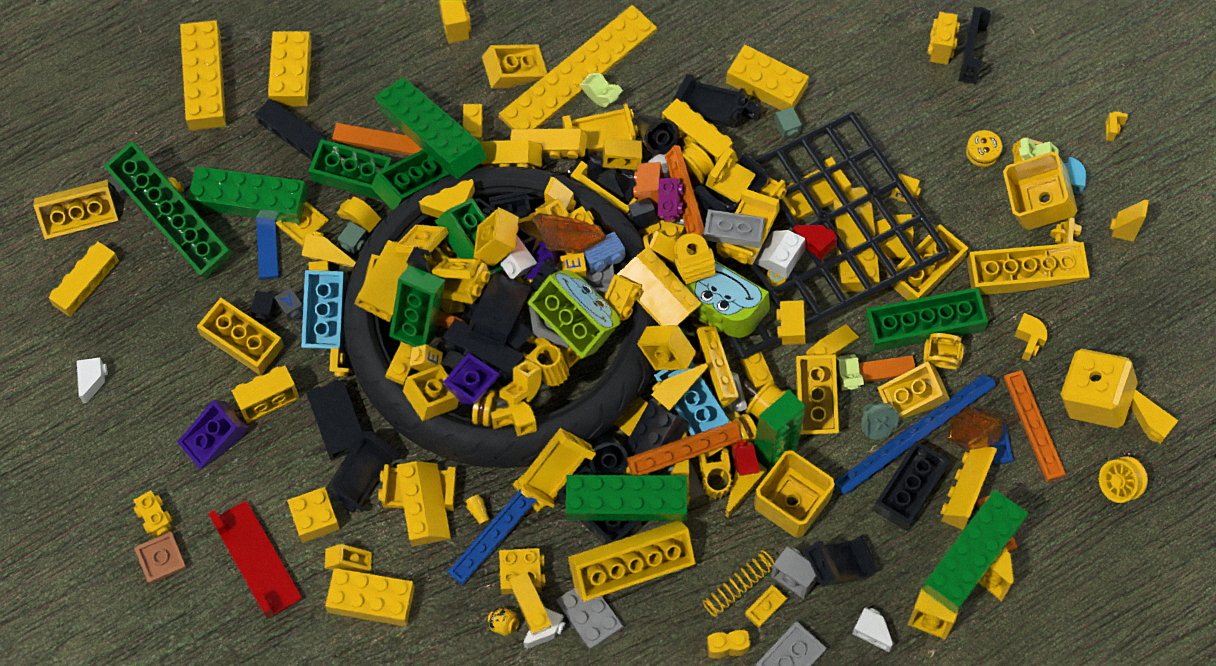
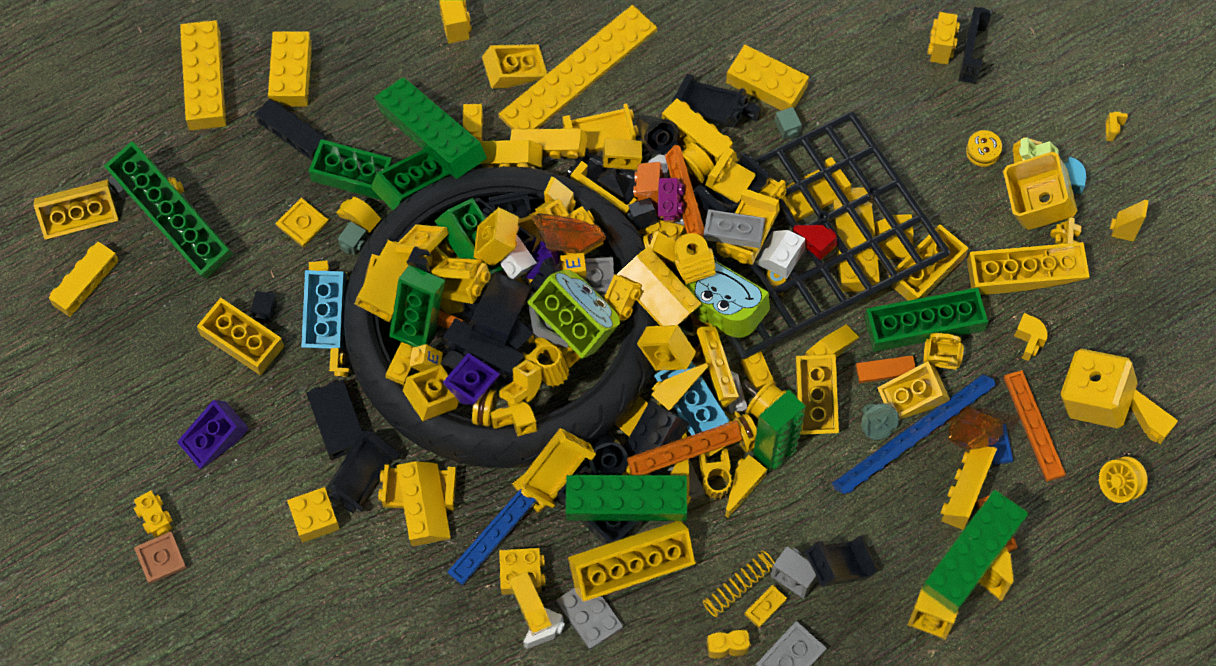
(90, 377): white slope -> none
(247, 194): green brick -> none
(256, 559): red bracket -> none
(265, 394): yellow brick -> none
(267, 248): blue tile -> none
(289, 304): dark grey brick -> none
(322, 249): yellow slope -> none
(348, 558): yellow slope -> none
(370, 597): yellow brick -> none
(374, 139): orange tile -> none
(447, 198): yellow slope -> none
(478, 509): yellow cone -> none
(503, 621): yellow head -> none
(599, 90): yellowish green brick -> none
(604, 253): medium blue brick -> none
(745, 457): red slope -> none
(792, 322): yellow brick -> none
(798, 479): yellow plate -> none
(848, 372): yellowish green brick -> none
(873, 629): white slope -> none
(911, 485): black brick -> none
(912, 186): yellow brick -> none

